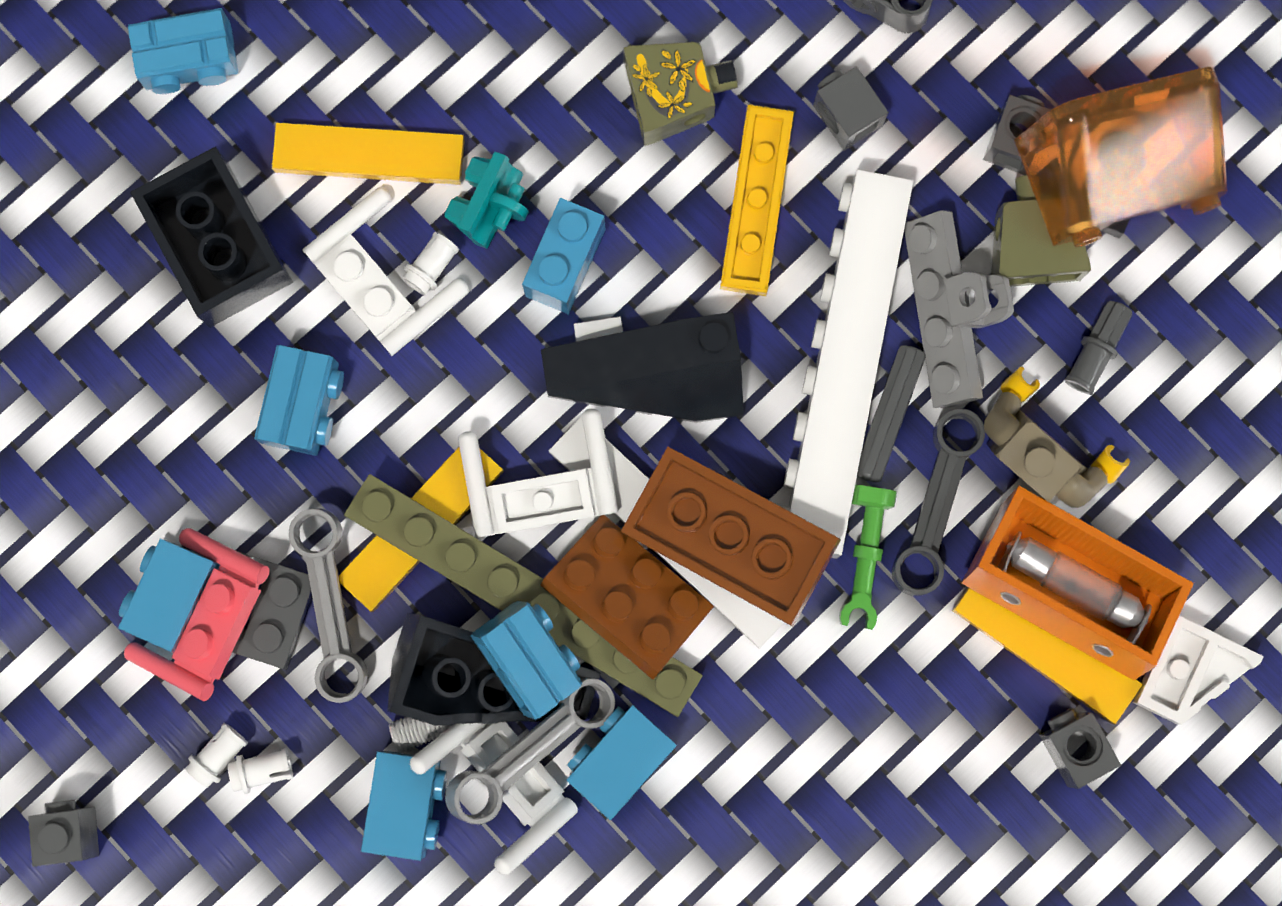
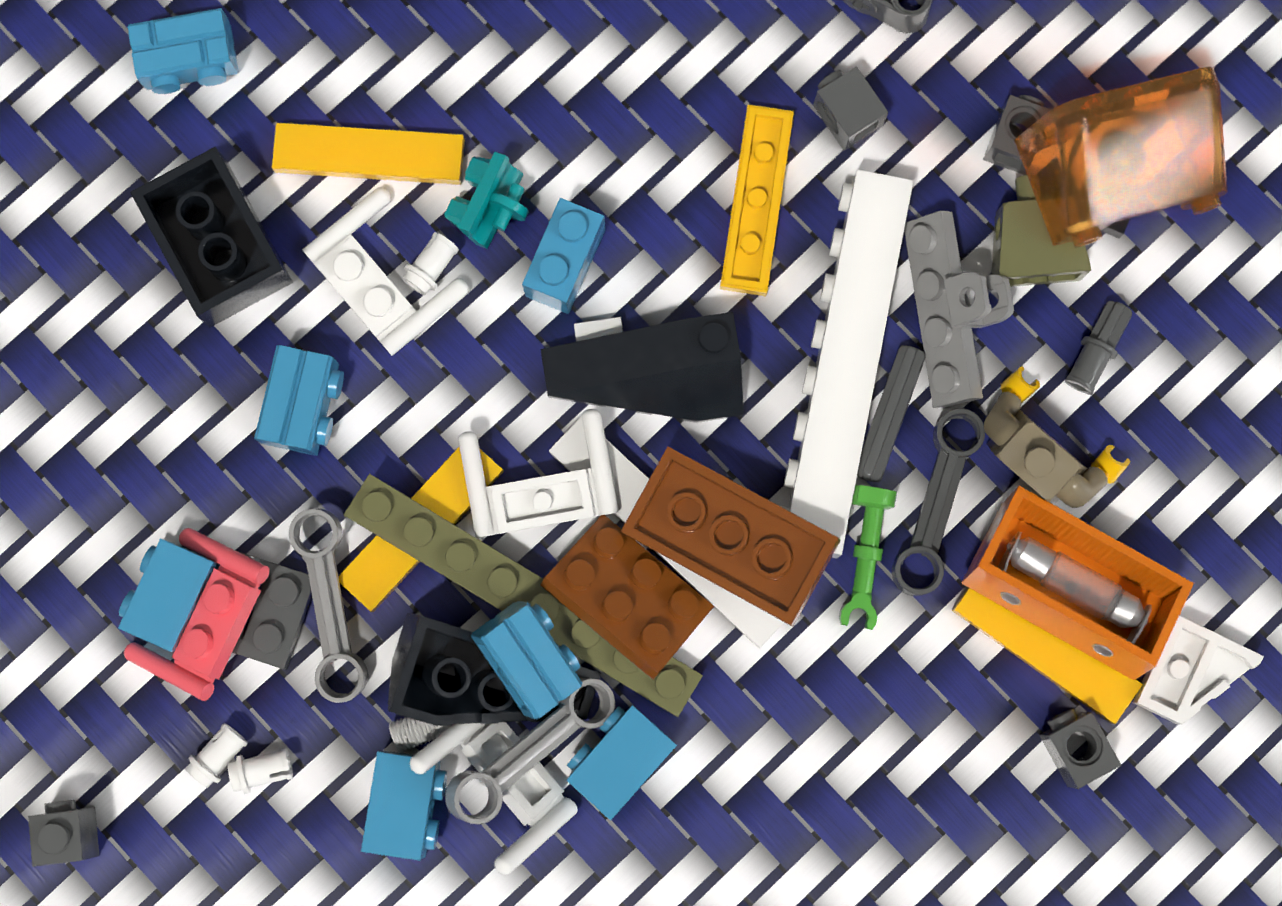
(674, 87): olive torso -> none

